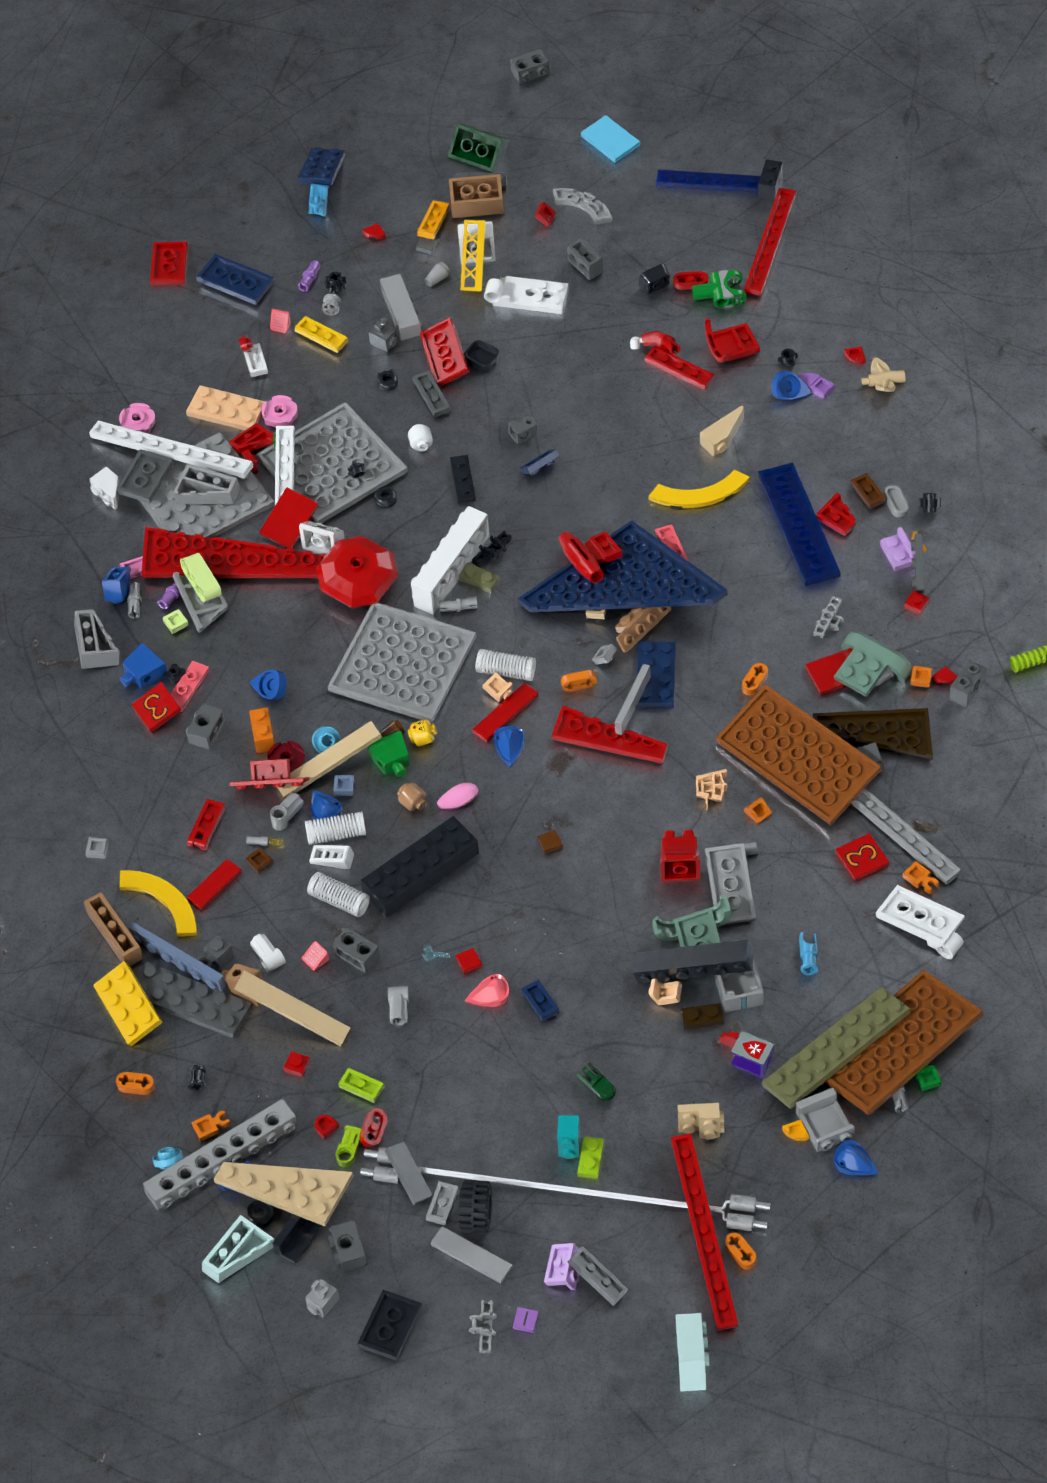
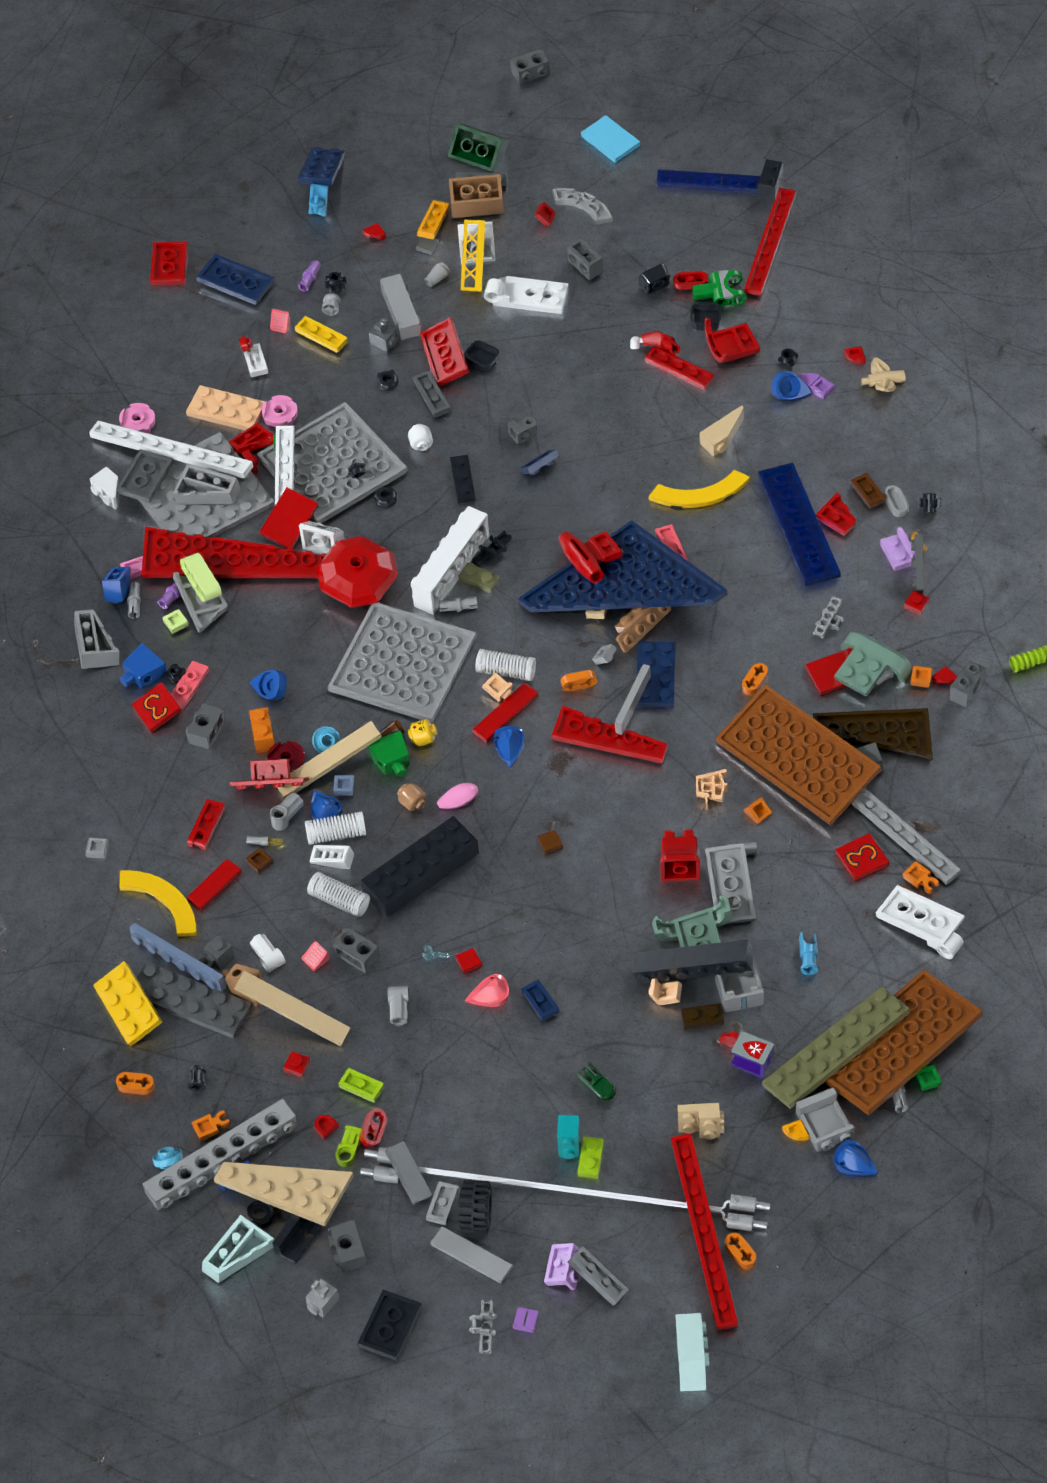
(113, 929): medium nougat brick -> none
(701, 311): none -> black piece

